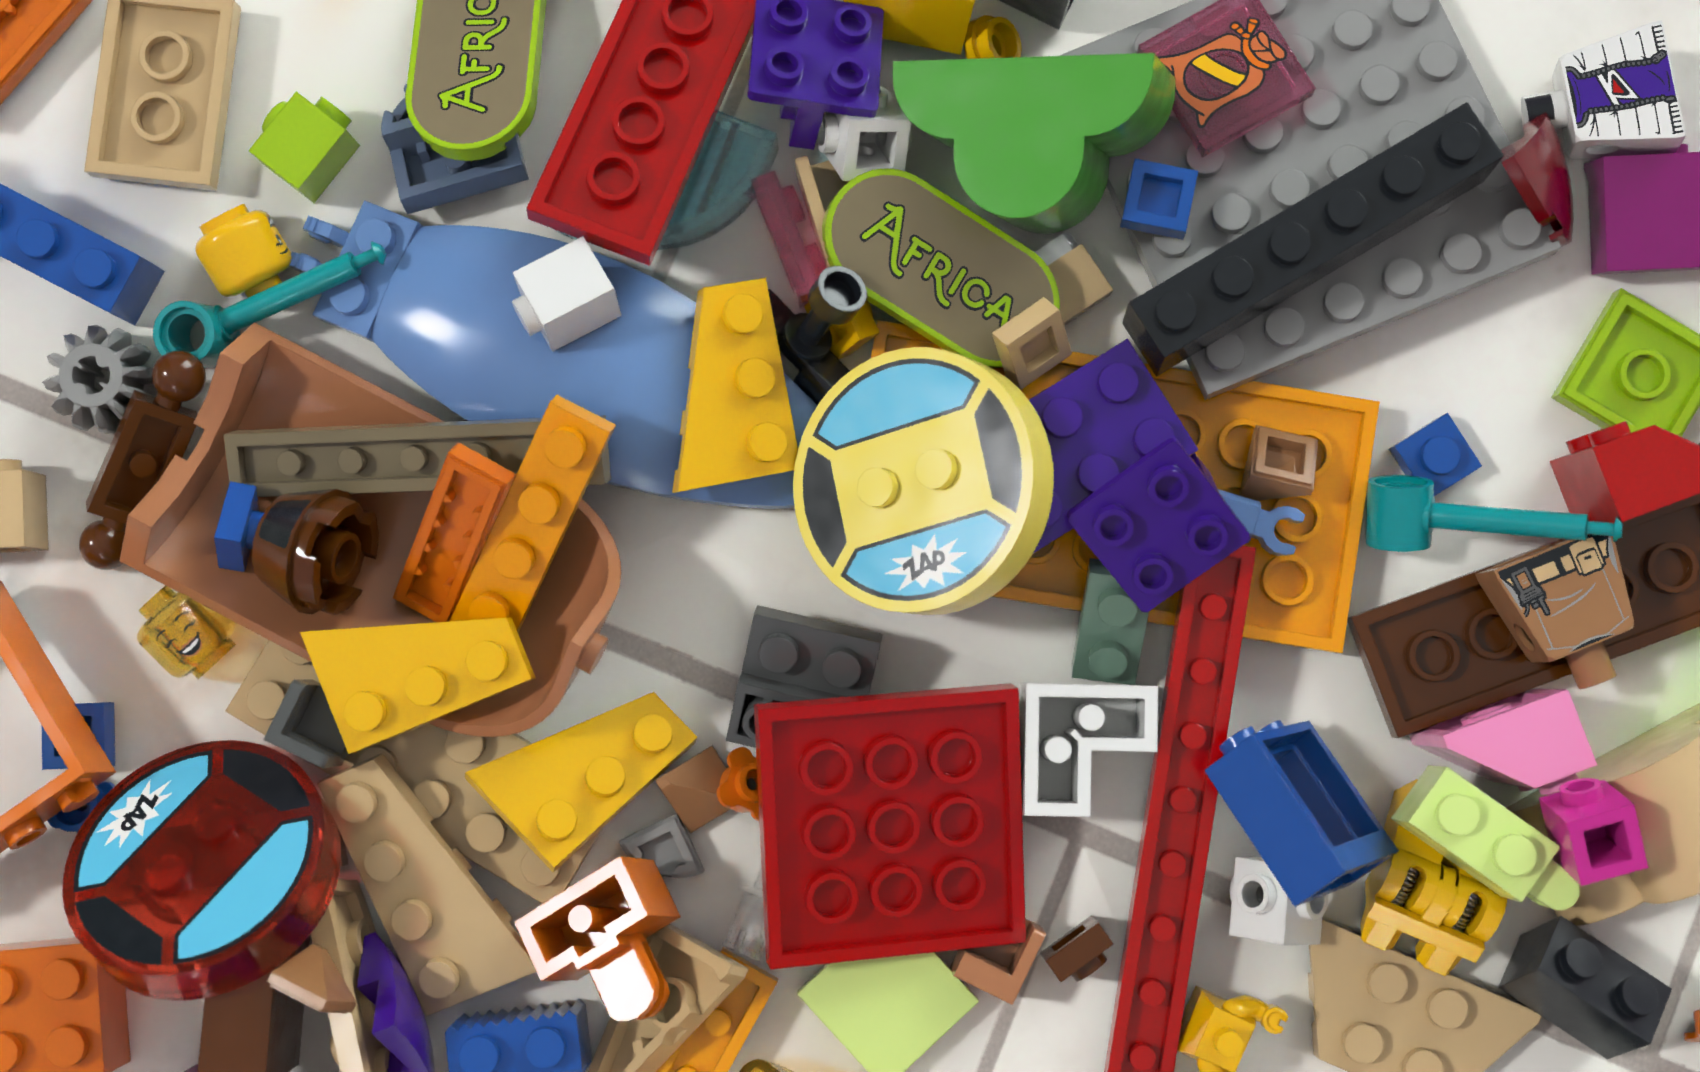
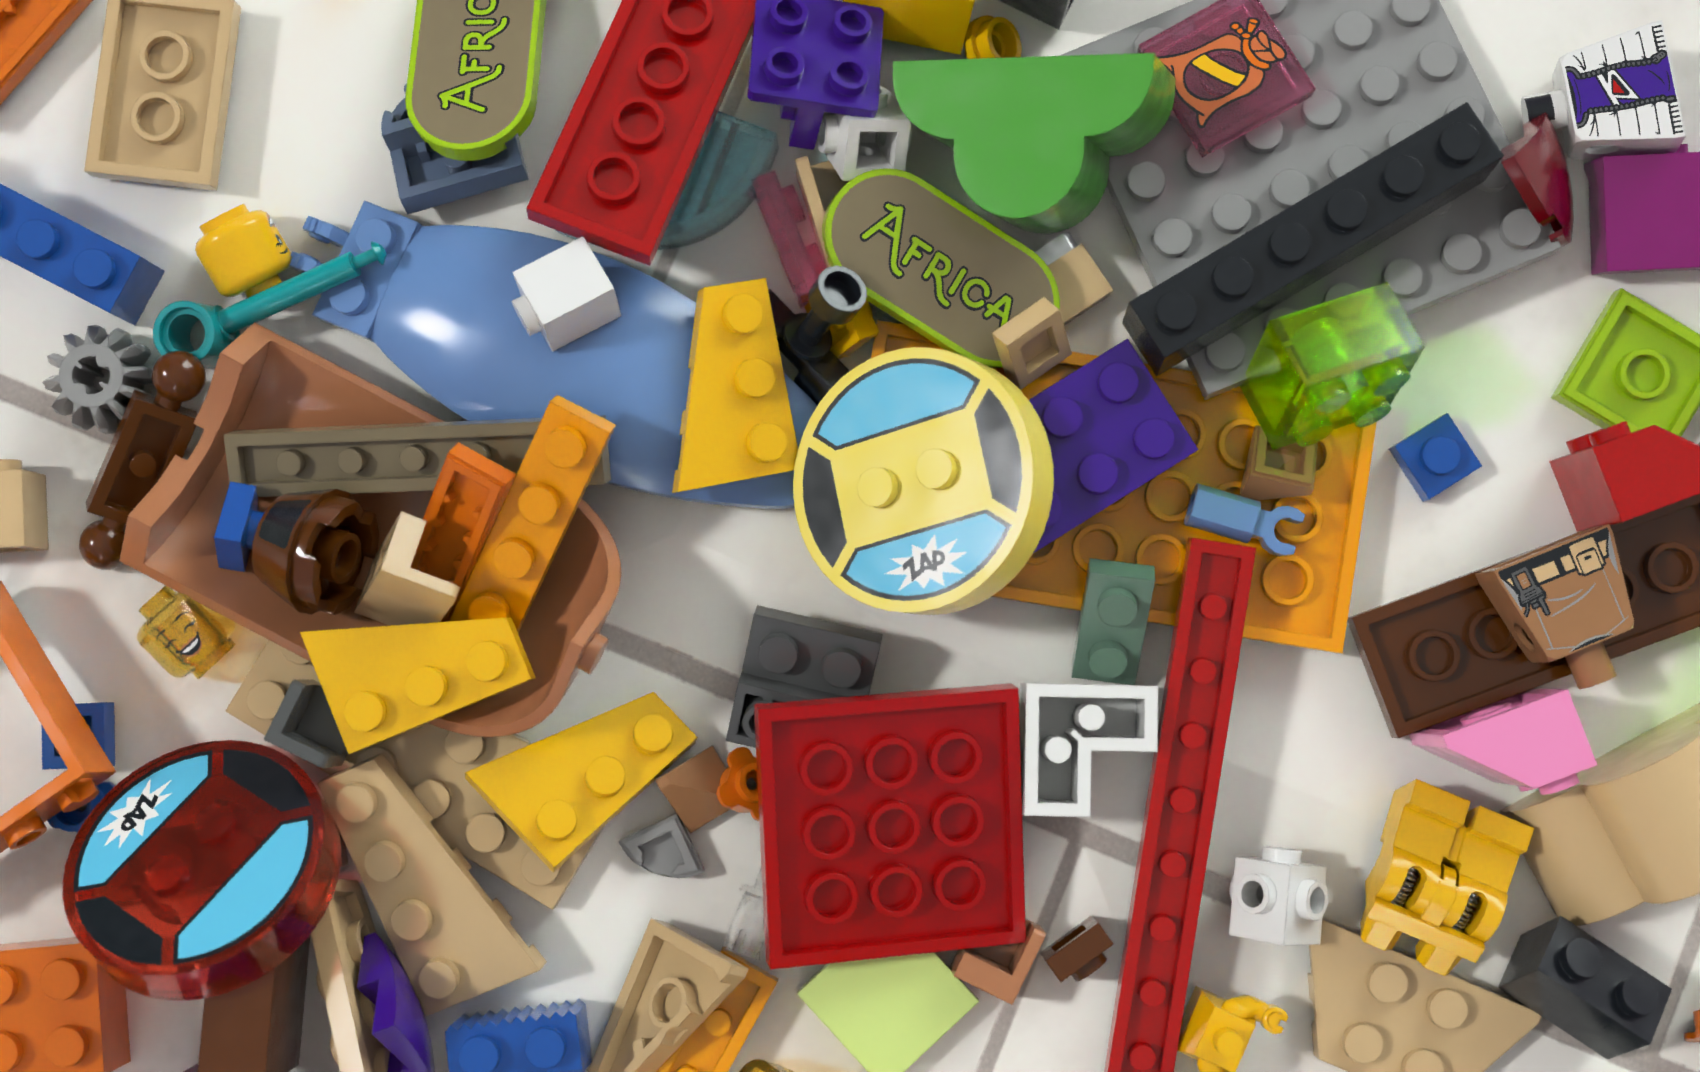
(305, 144): lime brick -> none
(314, 981): medium nougat slope -> none
(400, 593): none -> tan panel
(603, 932): orange brick -> none
(1159, 199): blue plate -> none
(1159, 524): dark purple bracket -> none
(1299, 809): blue window -> none
(1331, 366): none -> clear neon green brick
(1406, 512): teal piece -> none
(1485, 839): yellowish green brick -> none
(1594, 831): dark pink brick -> none

